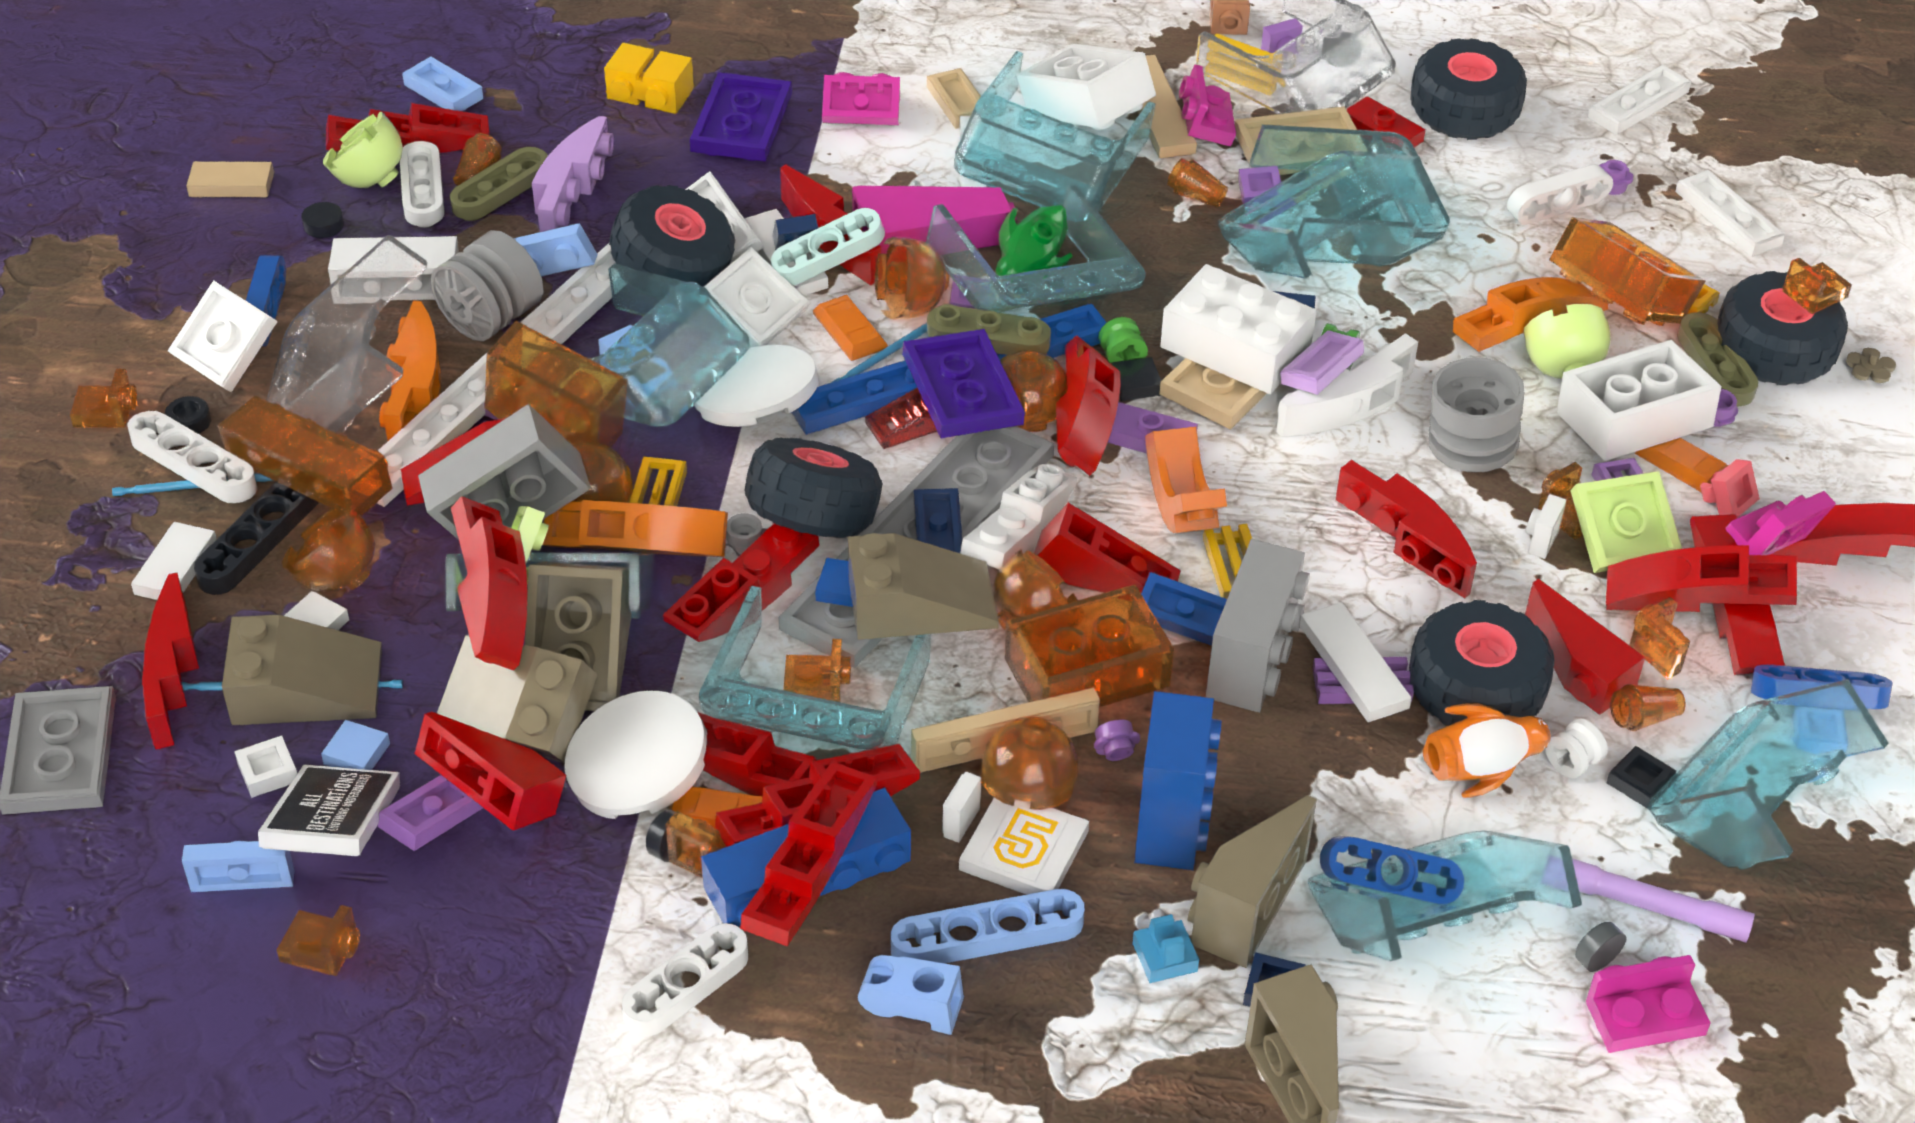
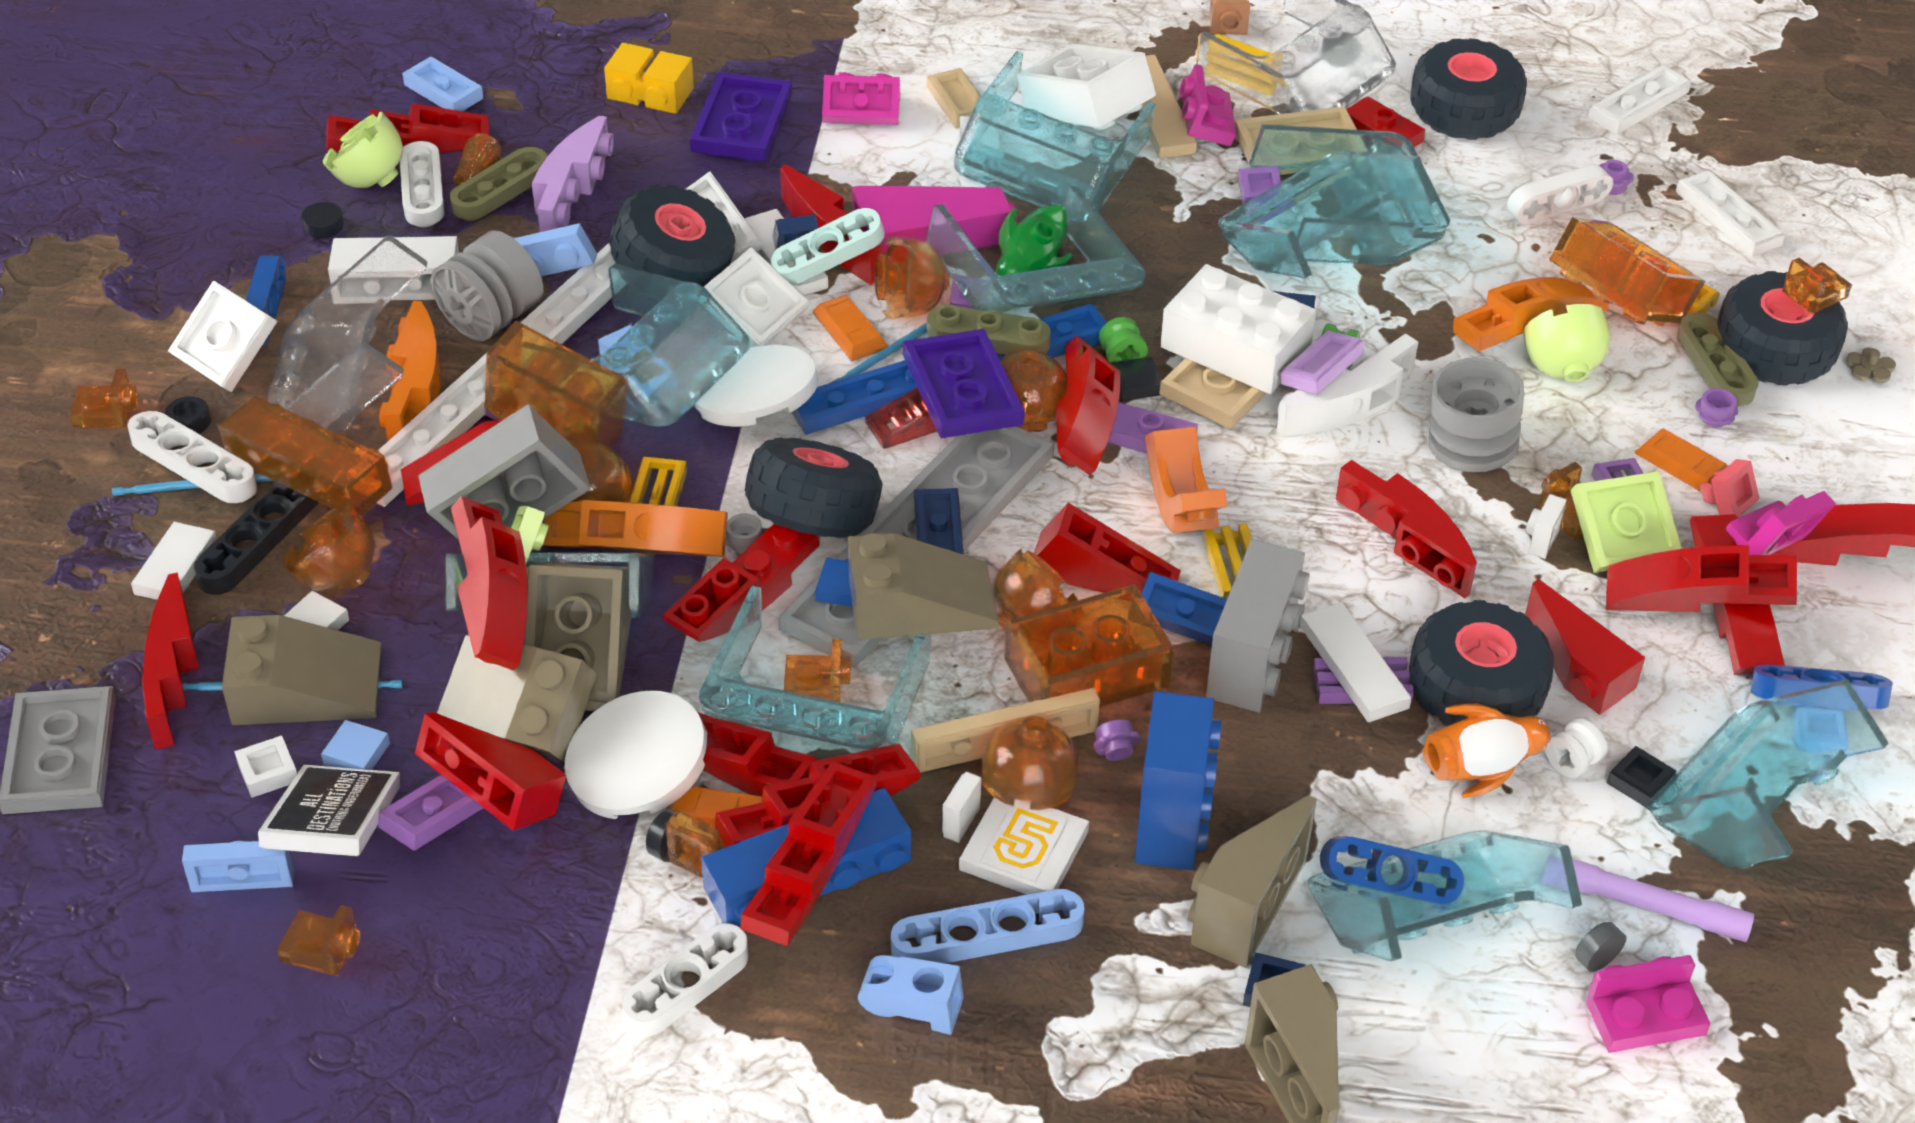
(230, 179): tan tile -> none
(1022, 515): white slope -> none
(1165, 949): dark azure tile -> none
(1195, 182): clear orange cone -> none
(1280, 34): medium lavender plate -> none
(1638, 400): white brick -> none
(1644, 706): clear orange cone -> none
(1658, 639): clear orange bracket -> none

